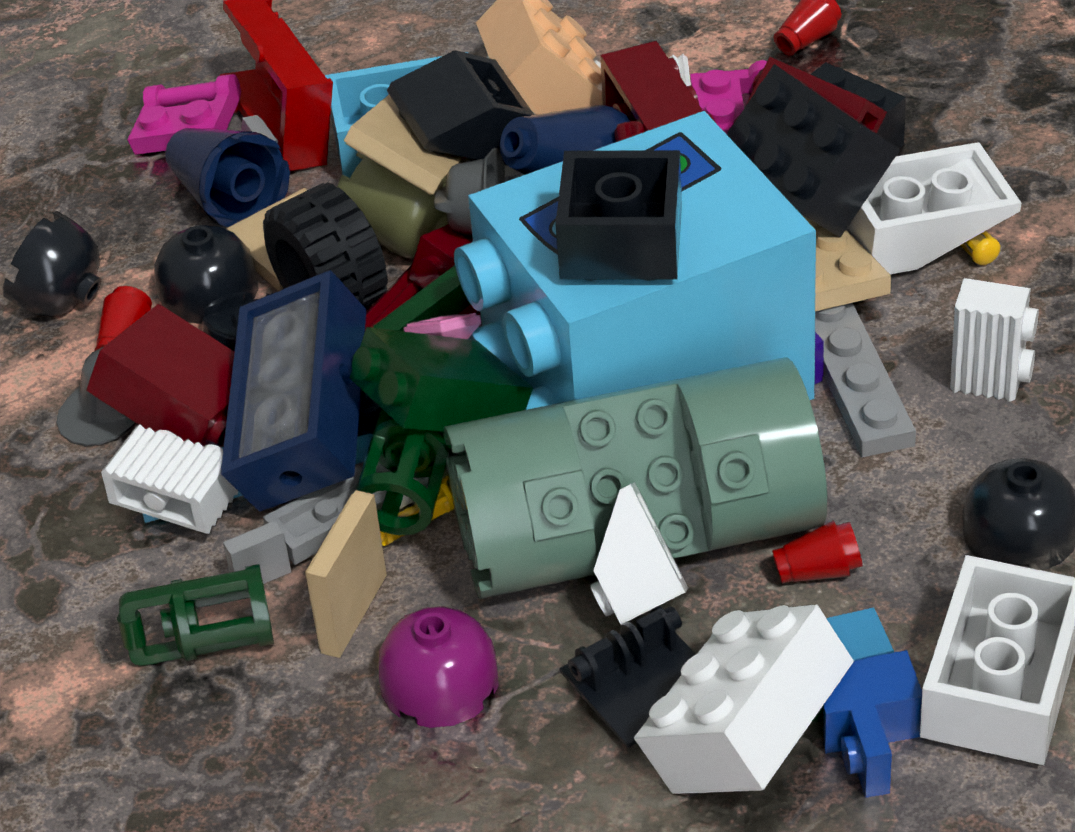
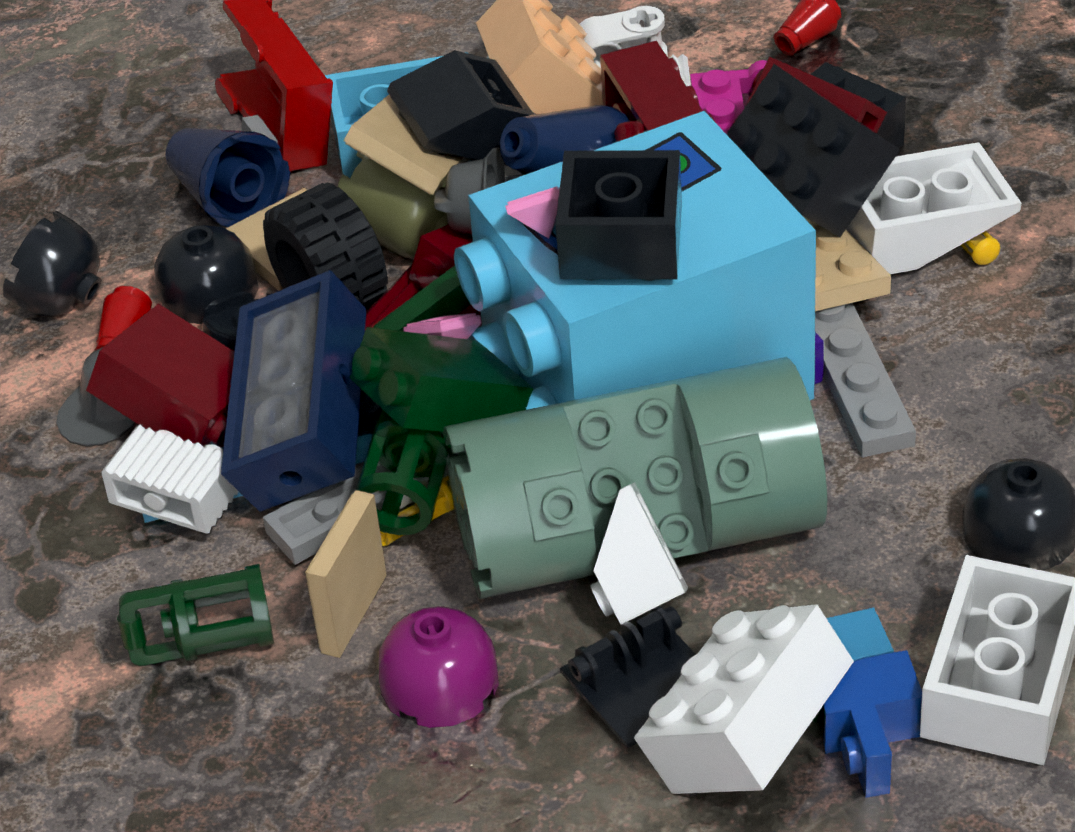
(182, 107): dark pink plate -> none
(259, 546): light grey tile -> none
(536, 210): none -> bright pink slope
(623, 30): none -> white piece
(819, 554): red cone -> none
(991, 339): white brick -> none

